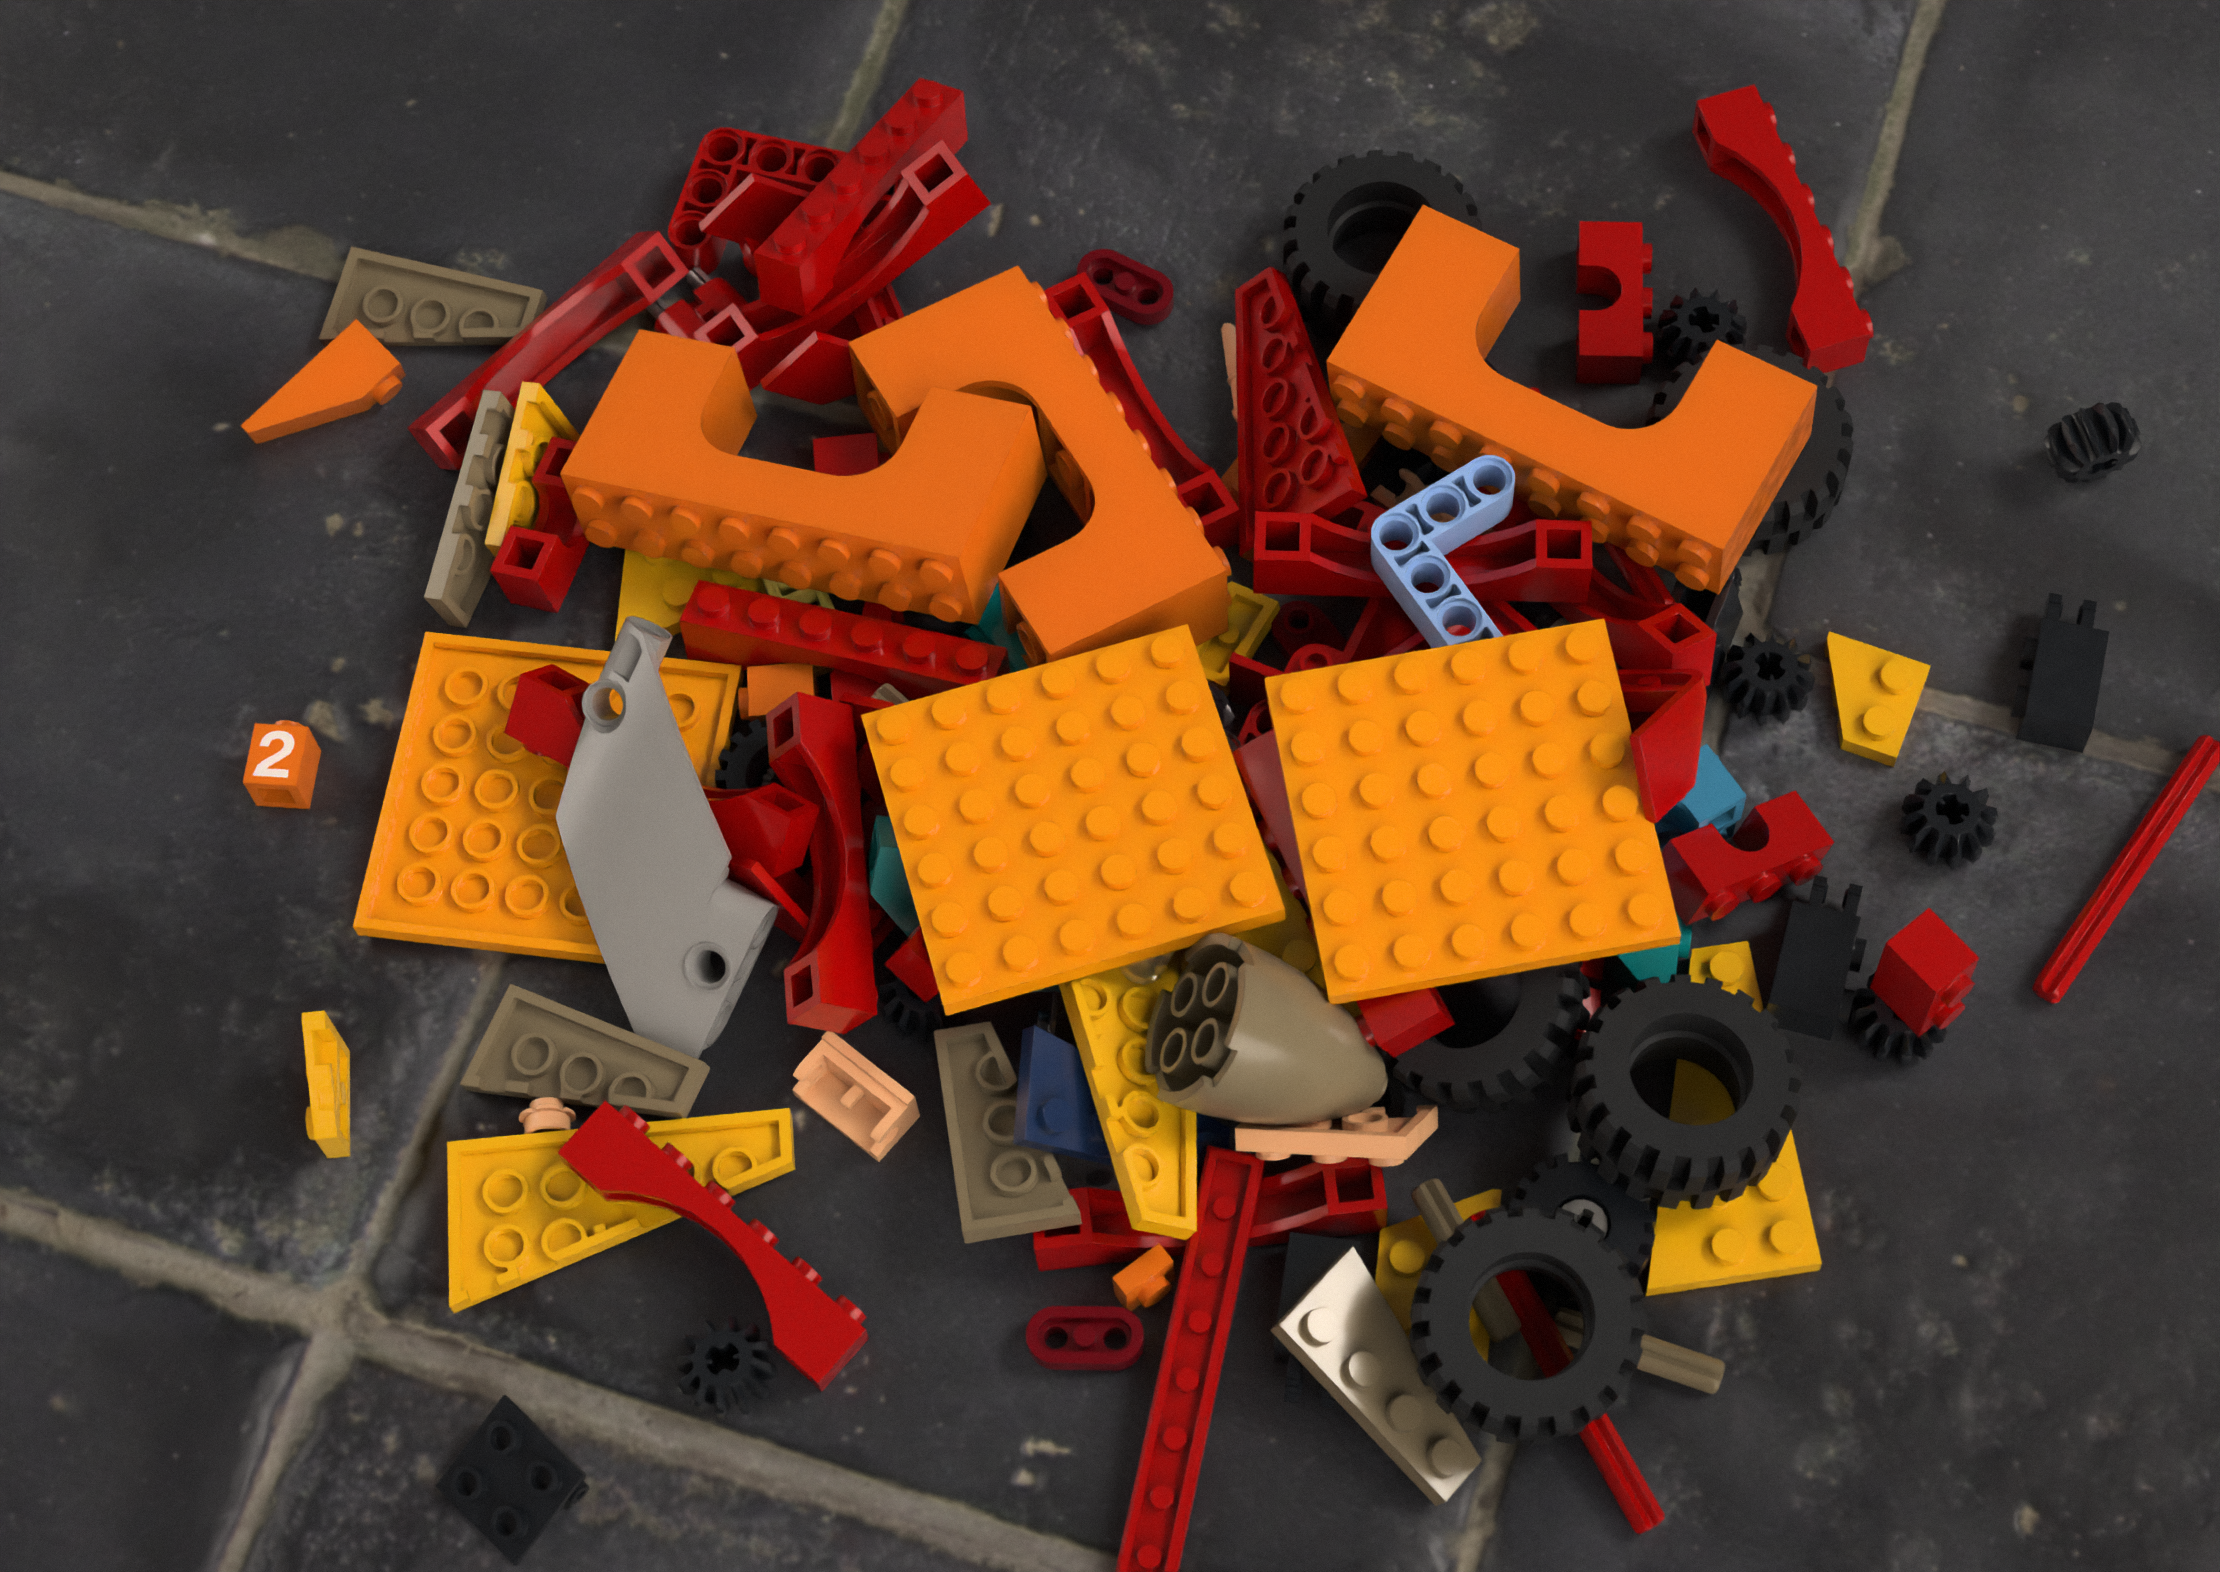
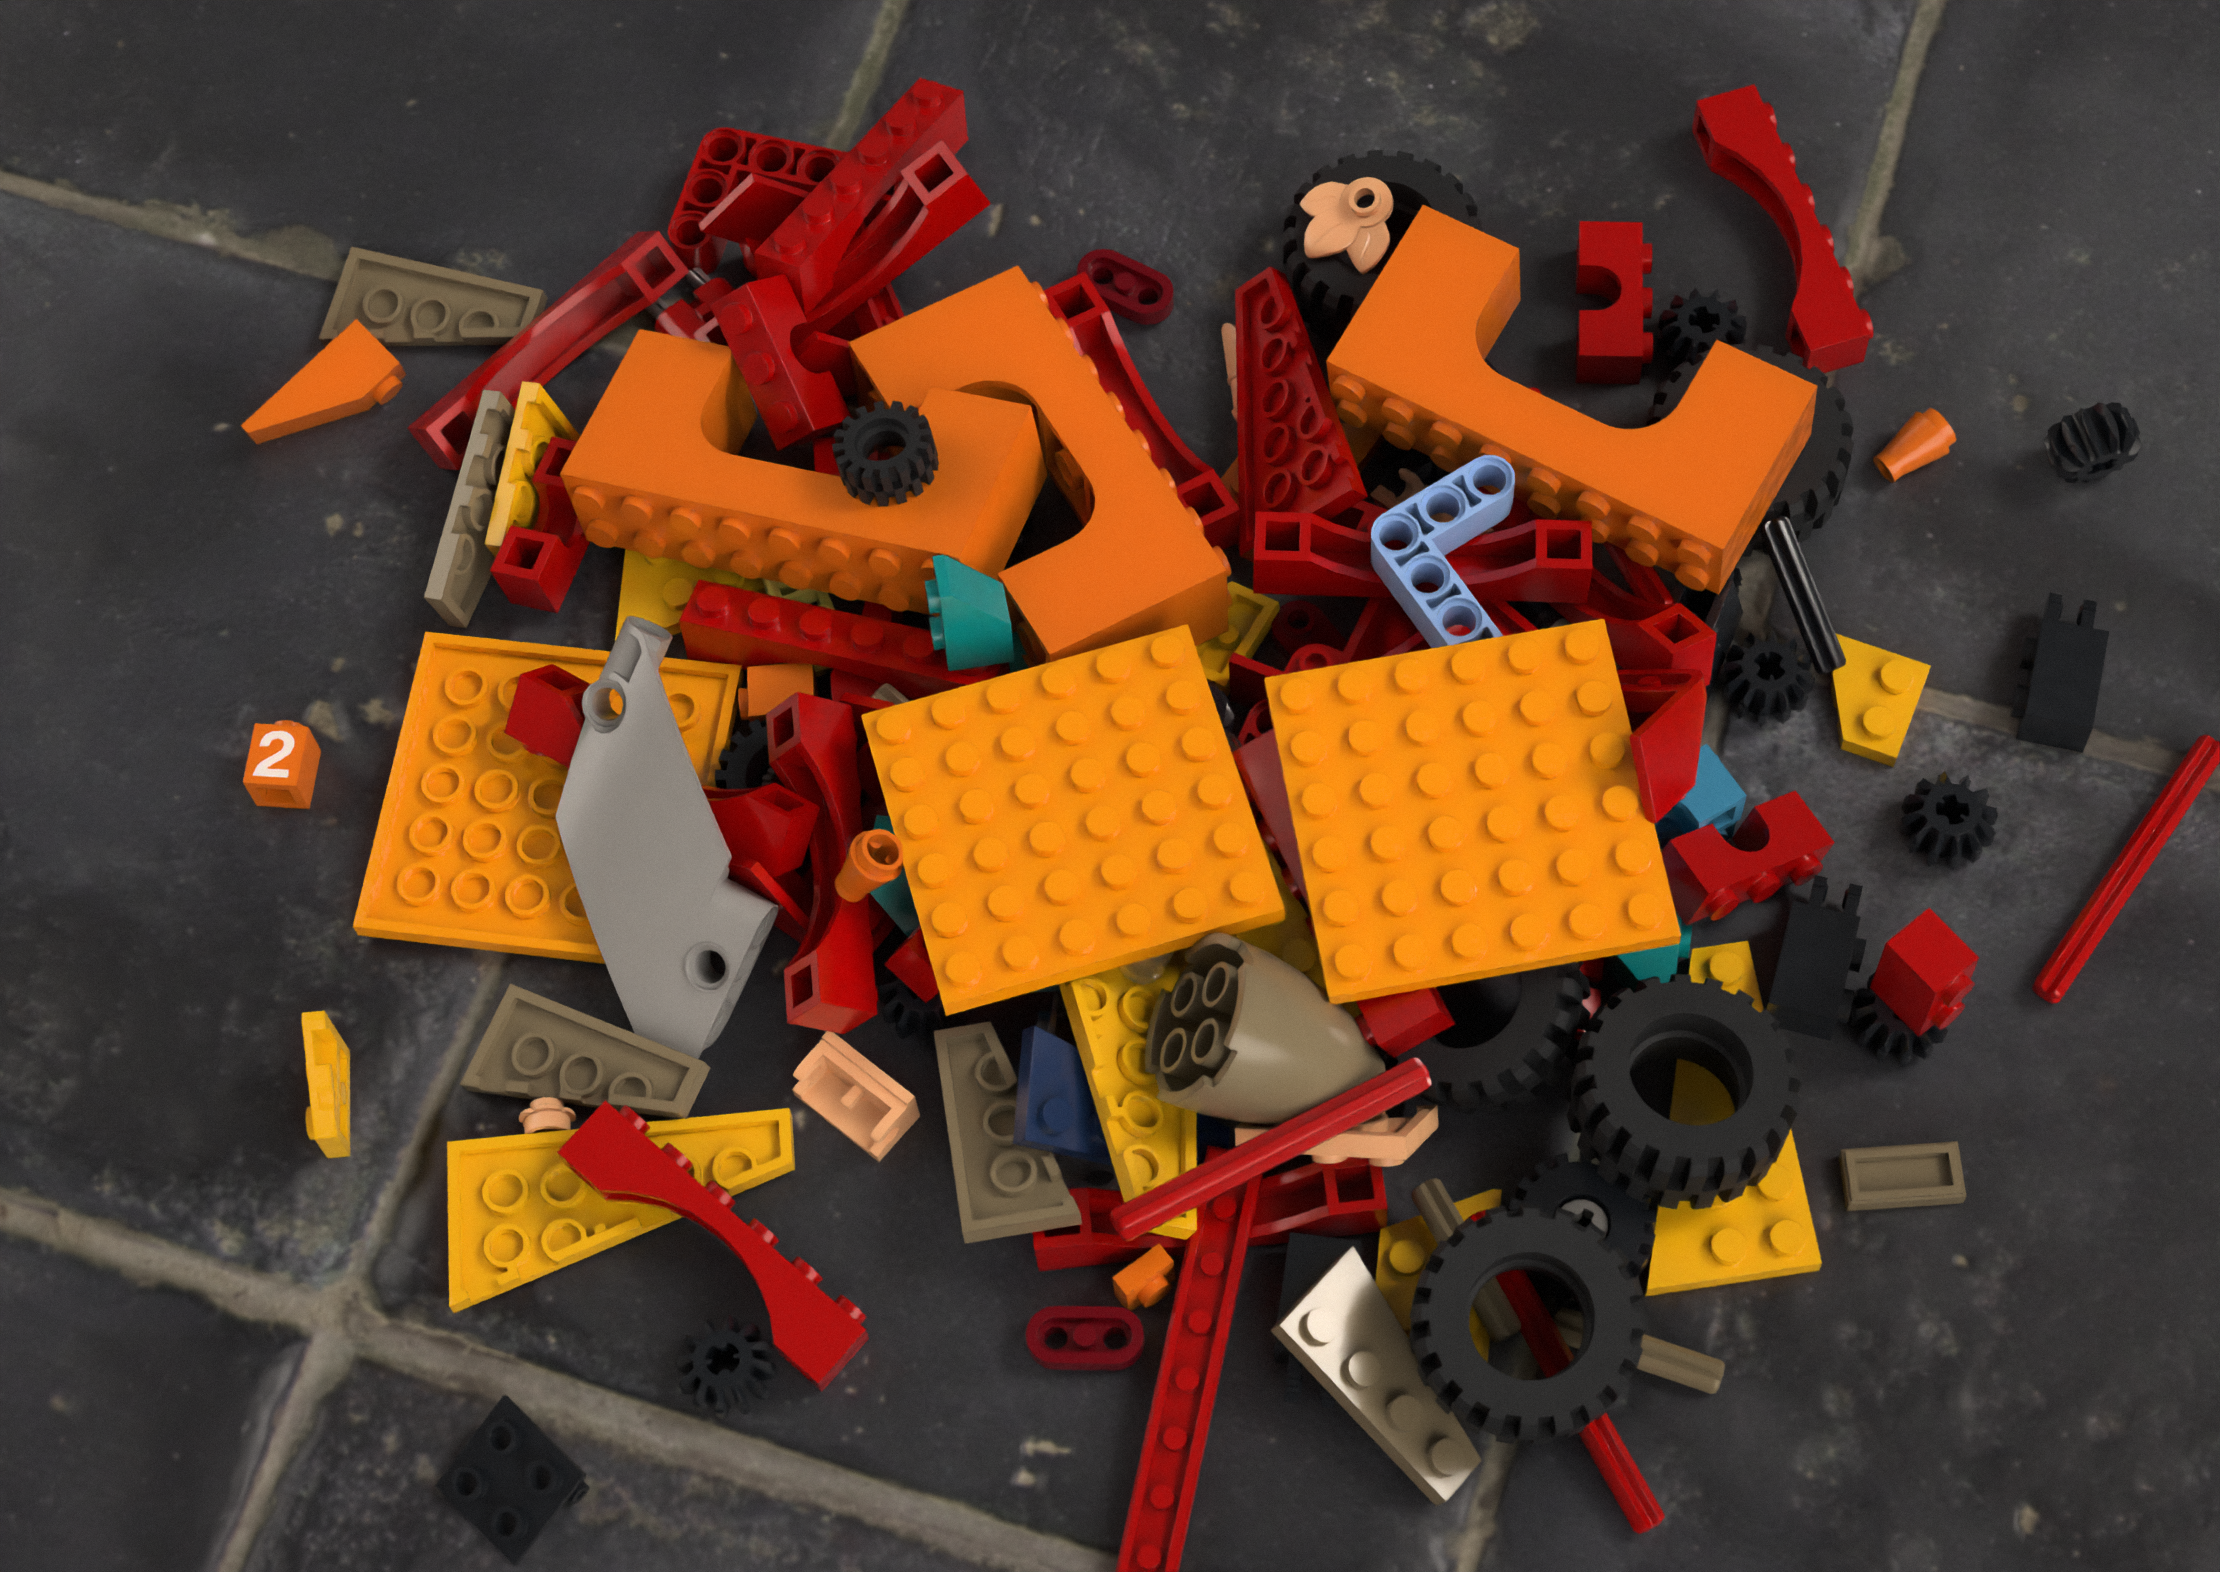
(788, 396): none -> red arch
(870, 863): none -> orange cone
(880, 430): none -> black tyre
(971, 617): none -> teal slope
(1270, 1149): none -> red axle
(1344, 226): none -> light nougat plate
(1802, 595): none -> black axle
(1902, 1176): none -> dark tan tile
(1916, 444): none -> orange cone

